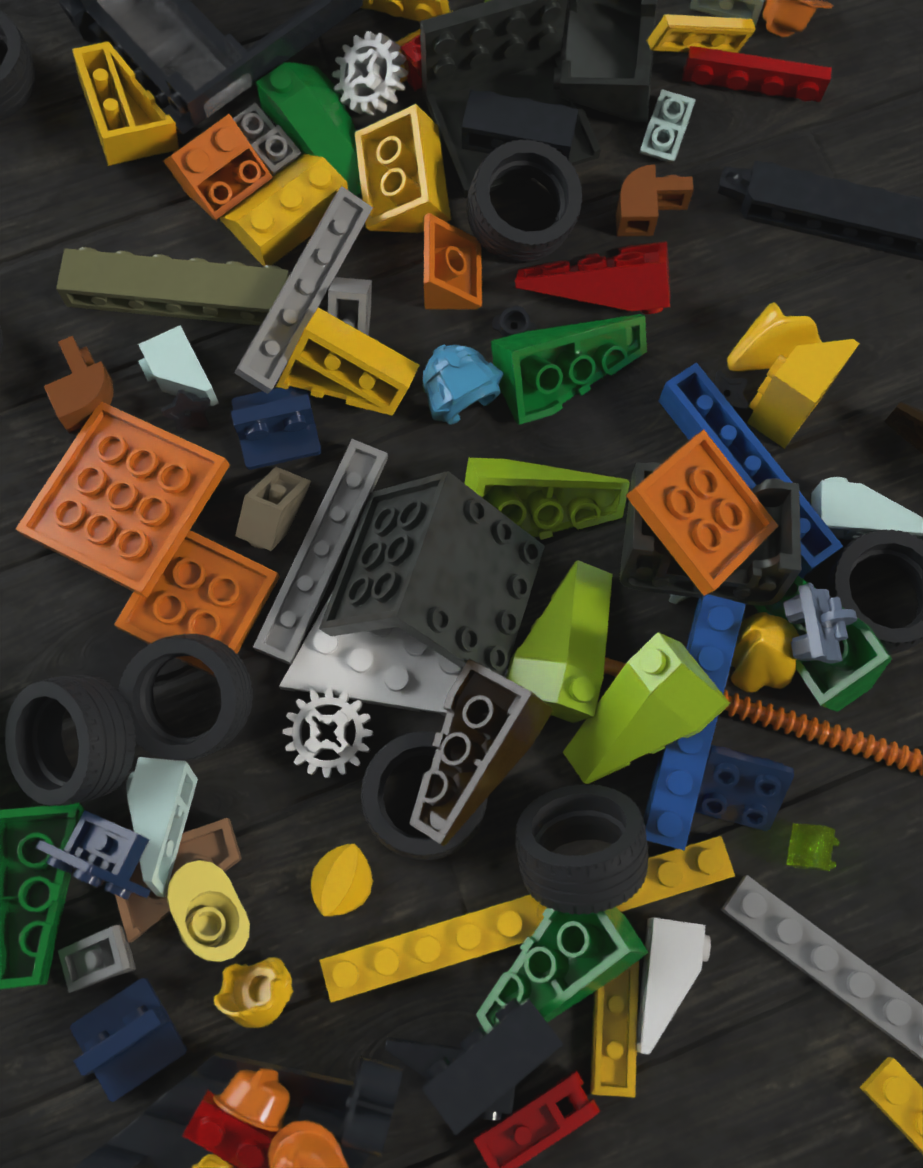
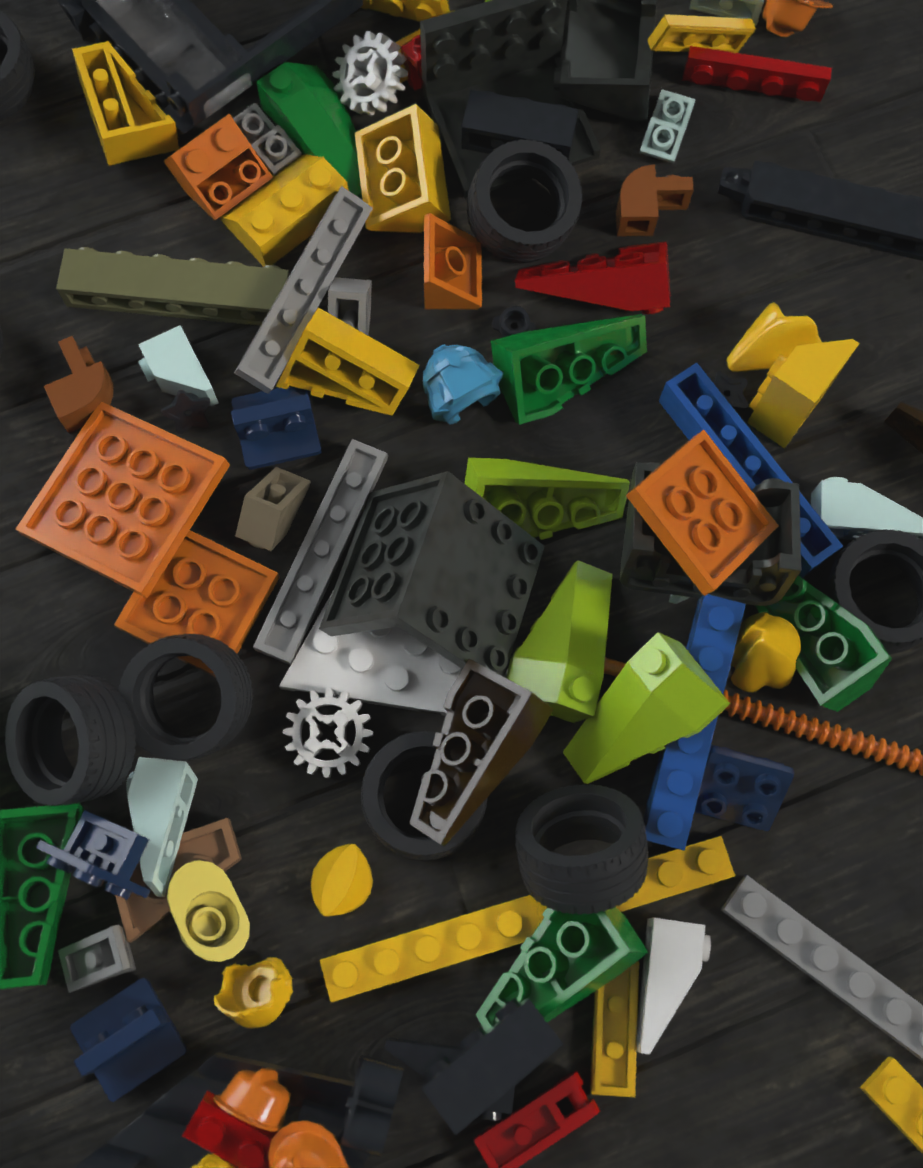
(812, 847): clear neon green tile -> none
(823, 621): sand blue hips -> none

